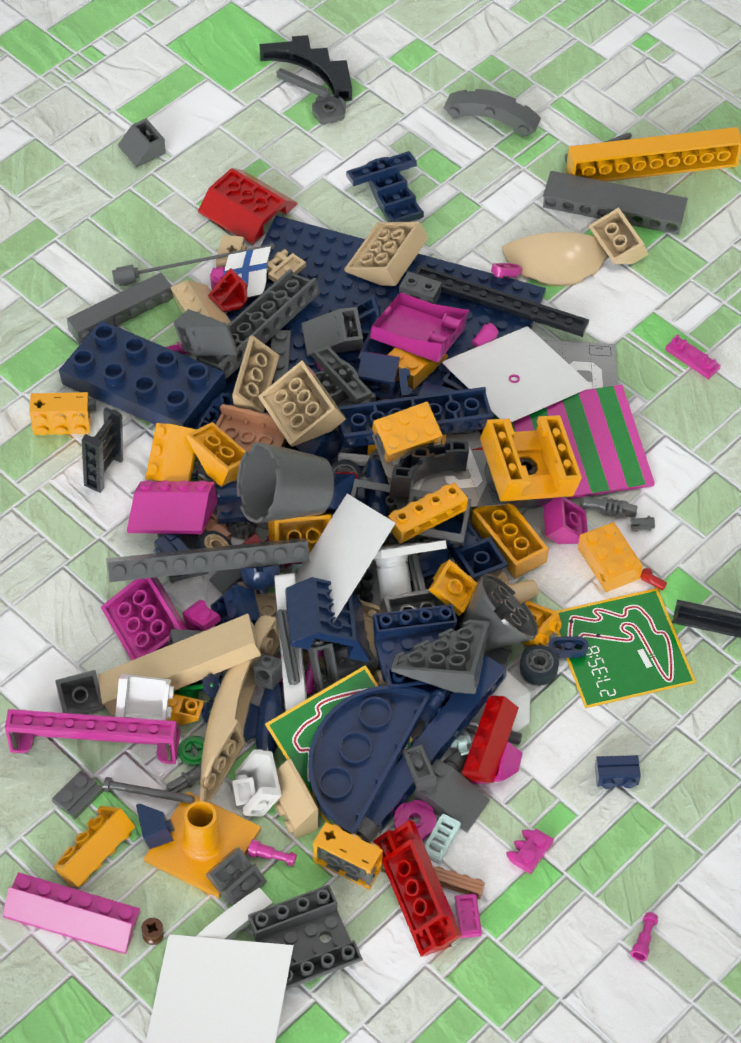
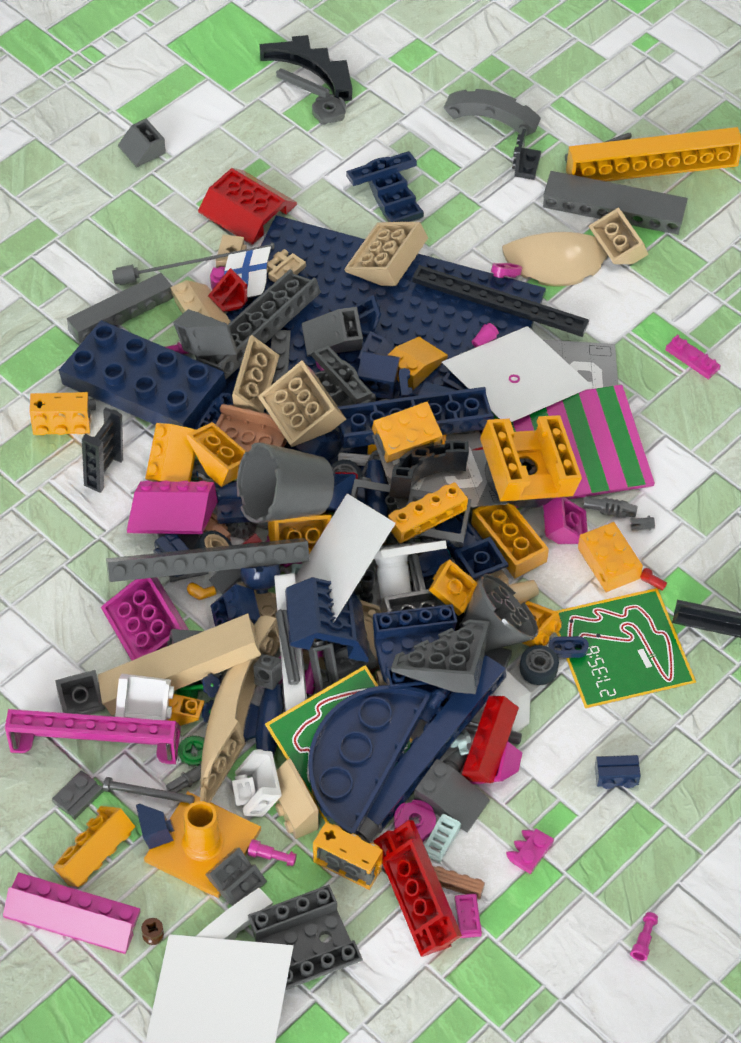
(200, 593): none -> light orange arm
(200, 617): dark pink brick -> none
(419, 326): dark pink piece -> none
(420, 768): dark grey slope -> none
(421, 287): dark grey brick -> none
(526, 159): none -> black bracket

